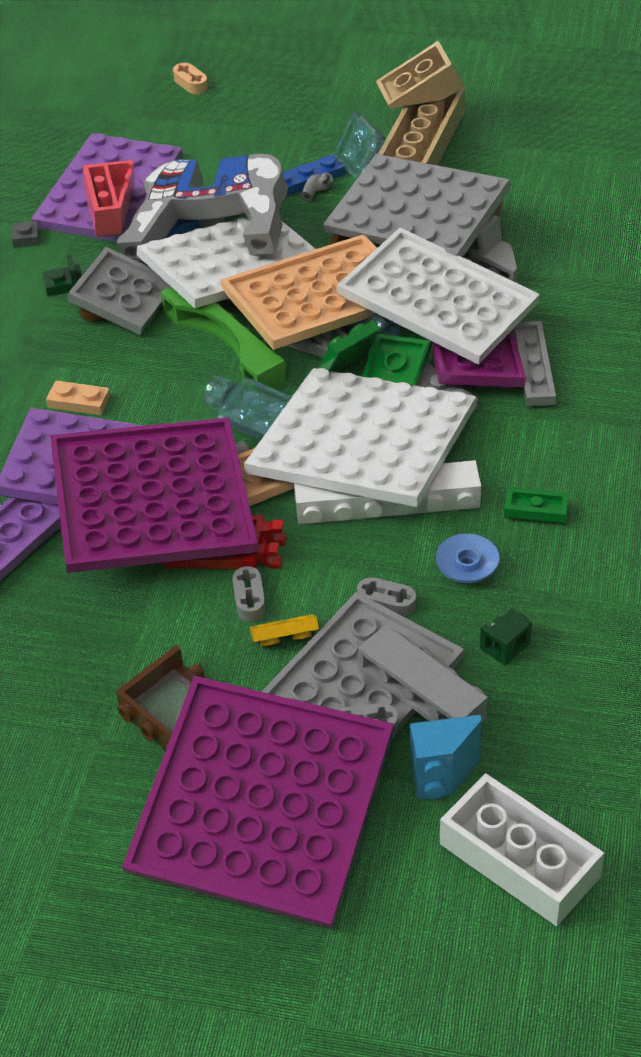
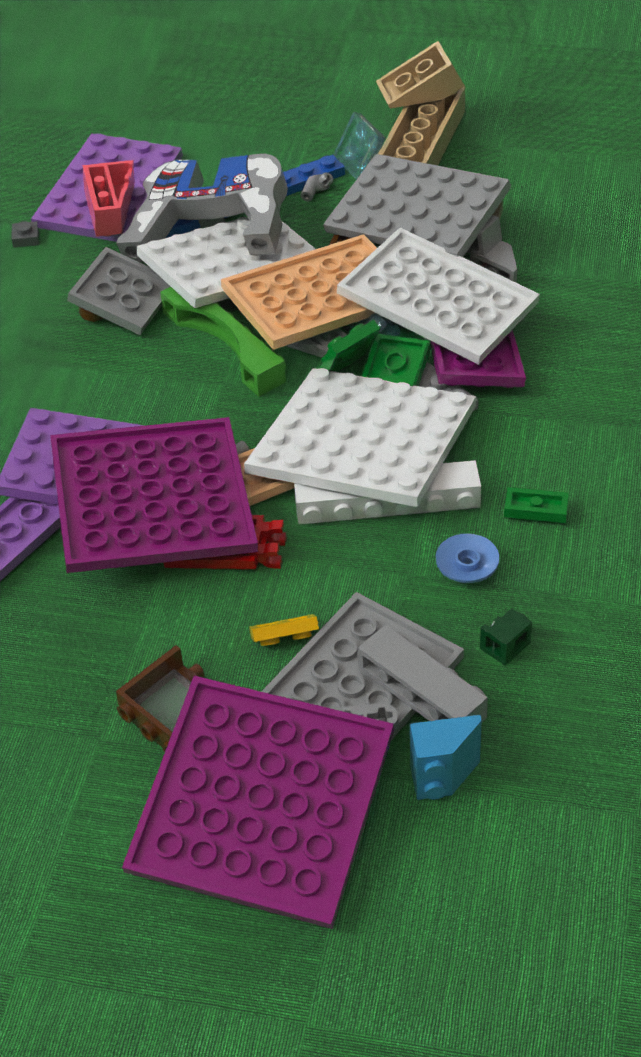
(62, 280): dark green bracket -> none
(78, 397): light nougat plate -> none
(190, 78): light nougat beam -> none
(244, 594): light grey beam -> none
(247, 404): clear light blue plate -> none
(389, 595): light grey beam -> none
(521, 849): white brick -> none
(533, 352): light grey plate -> none

